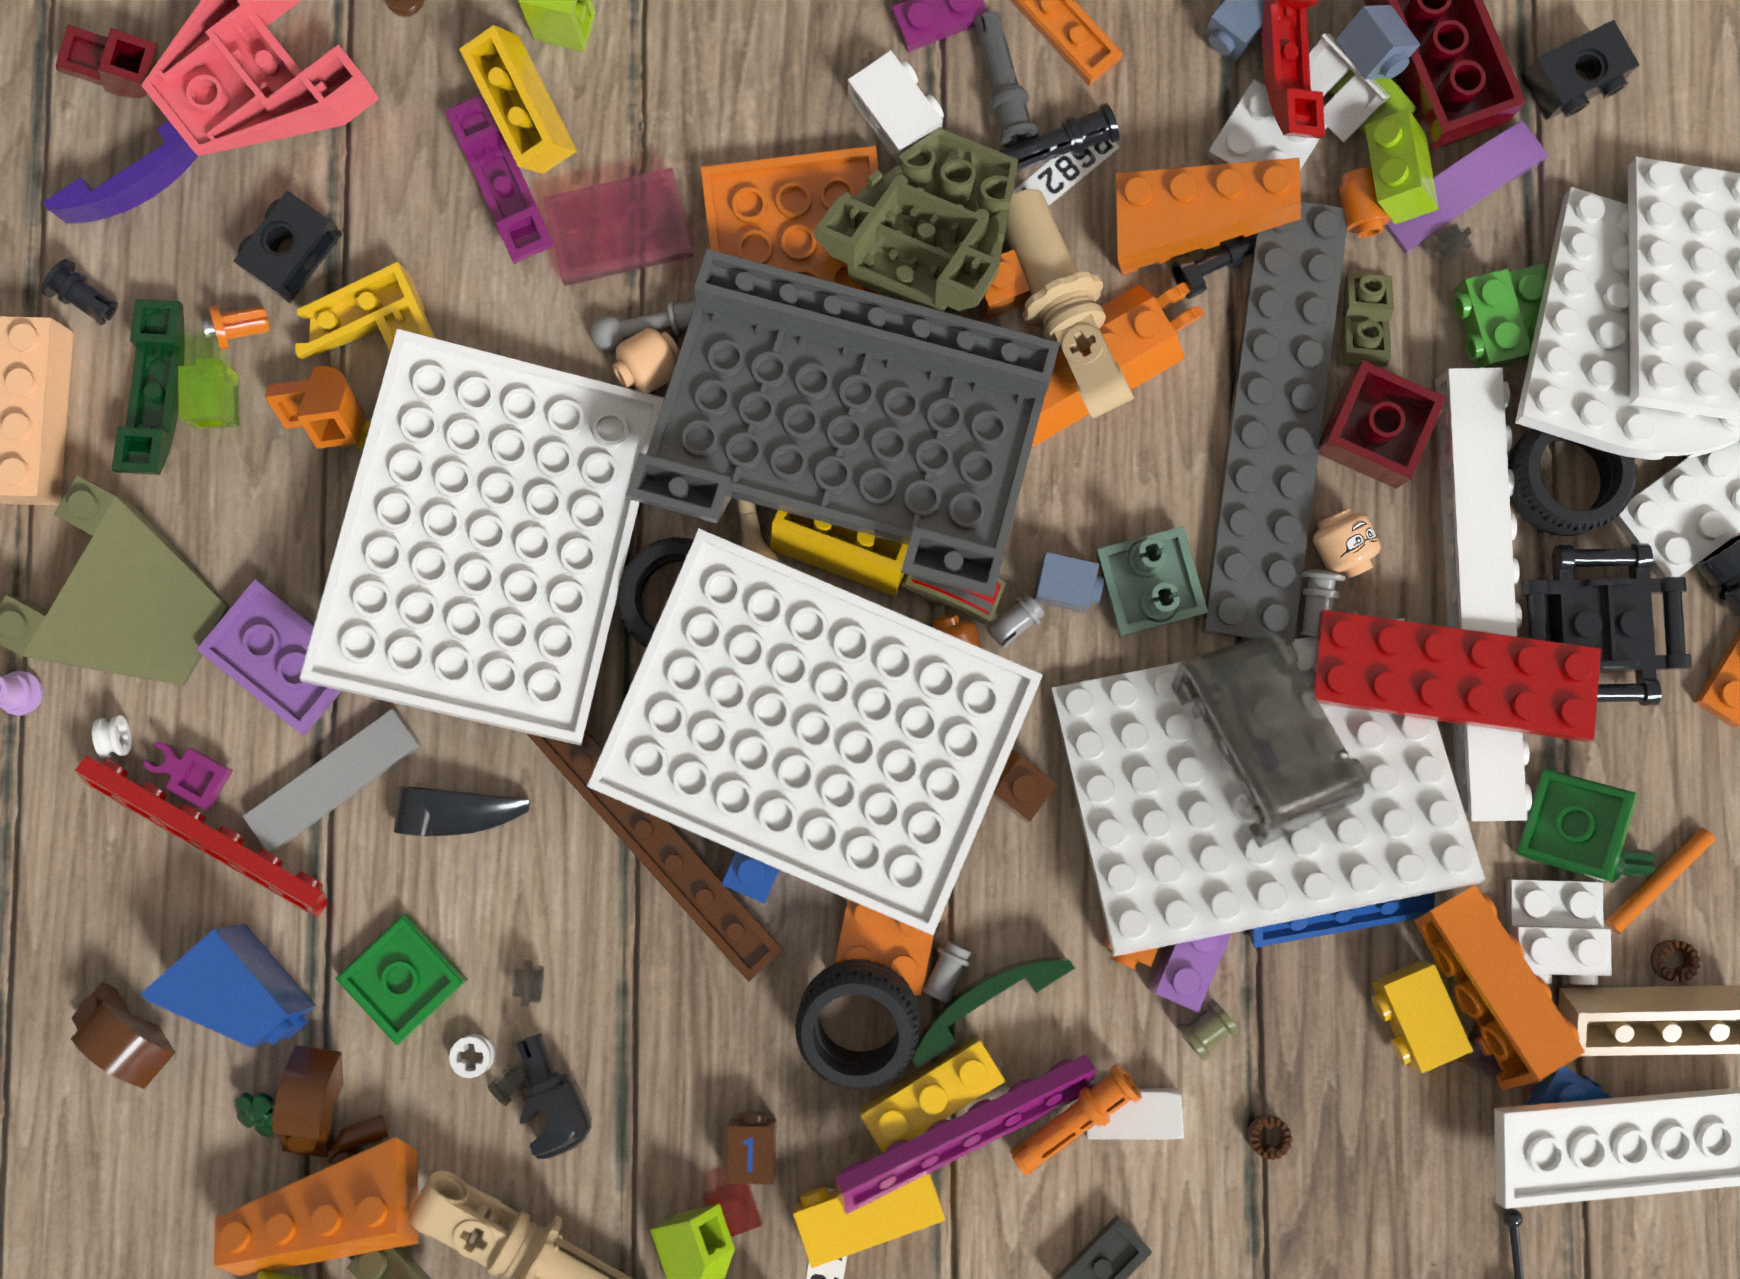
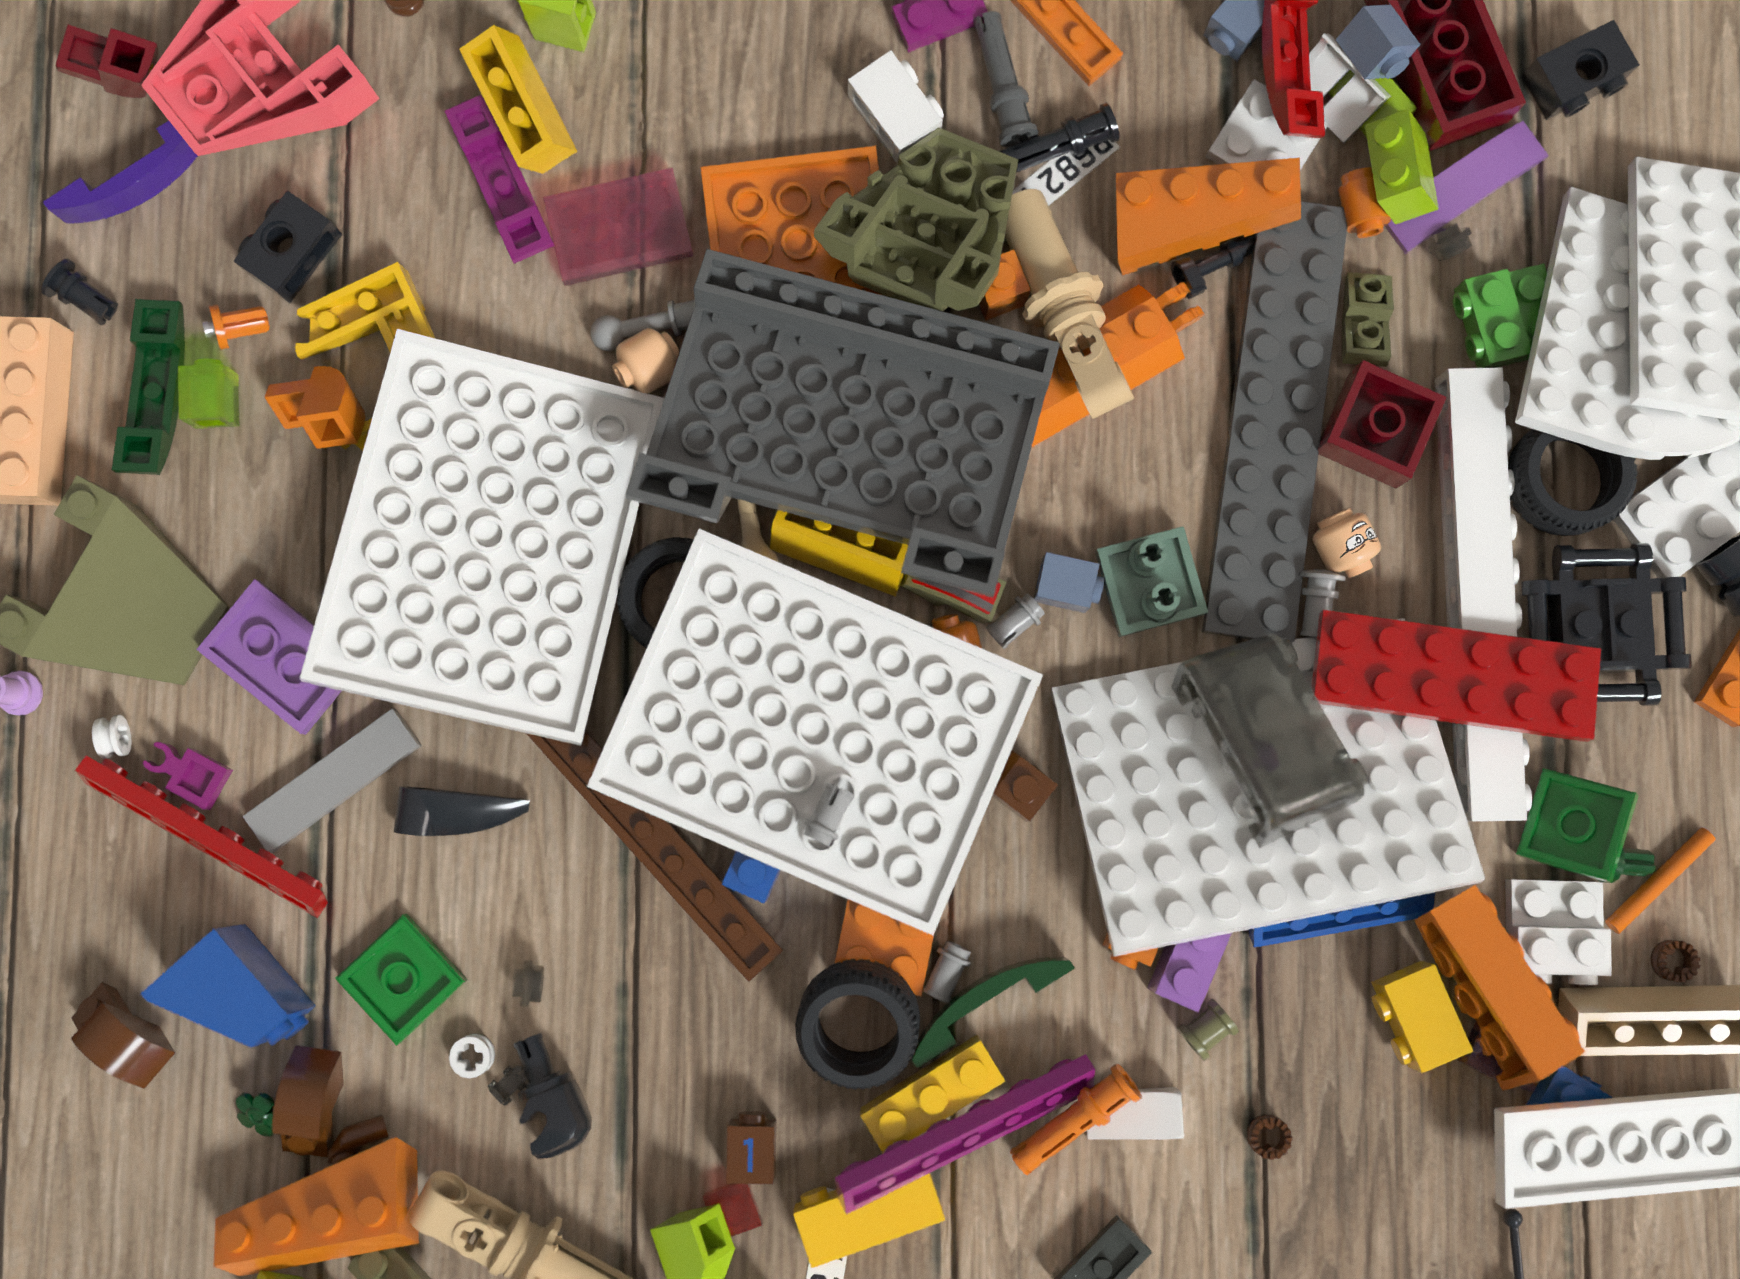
(828, 814): none -> light grey pin

